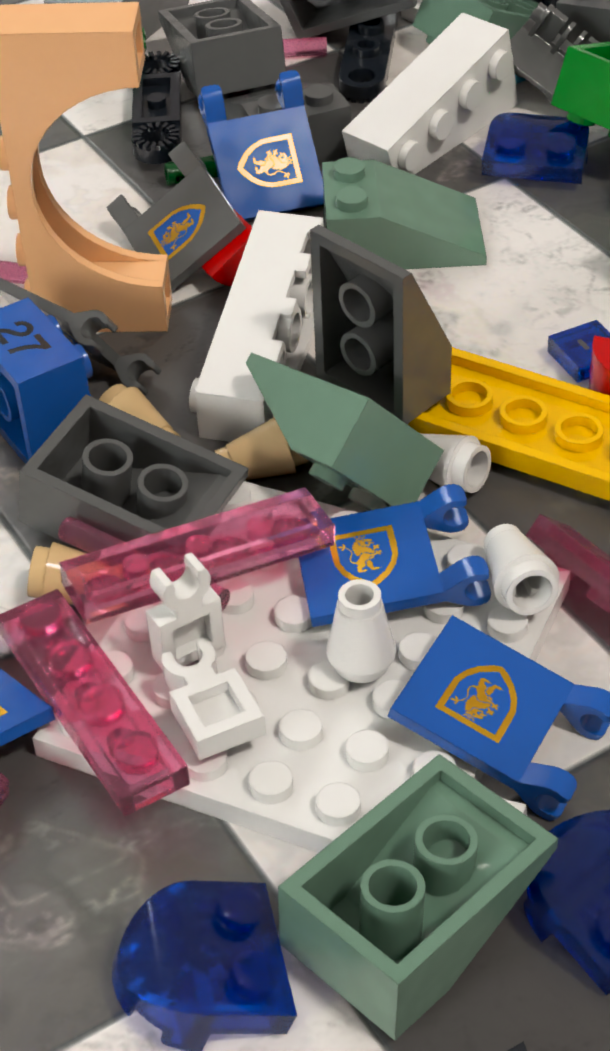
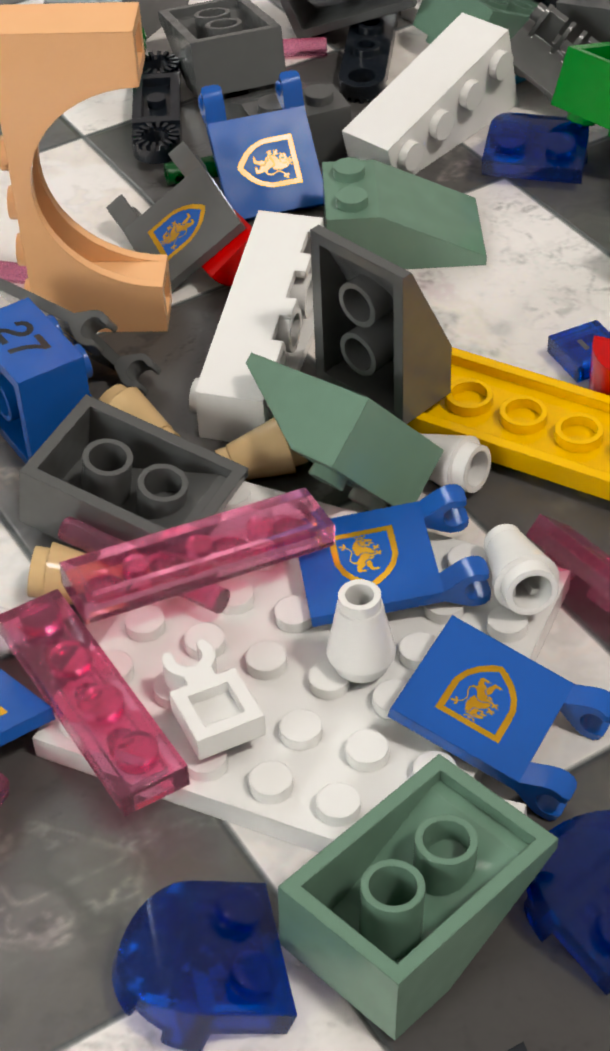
(186, 615): white plate -> none

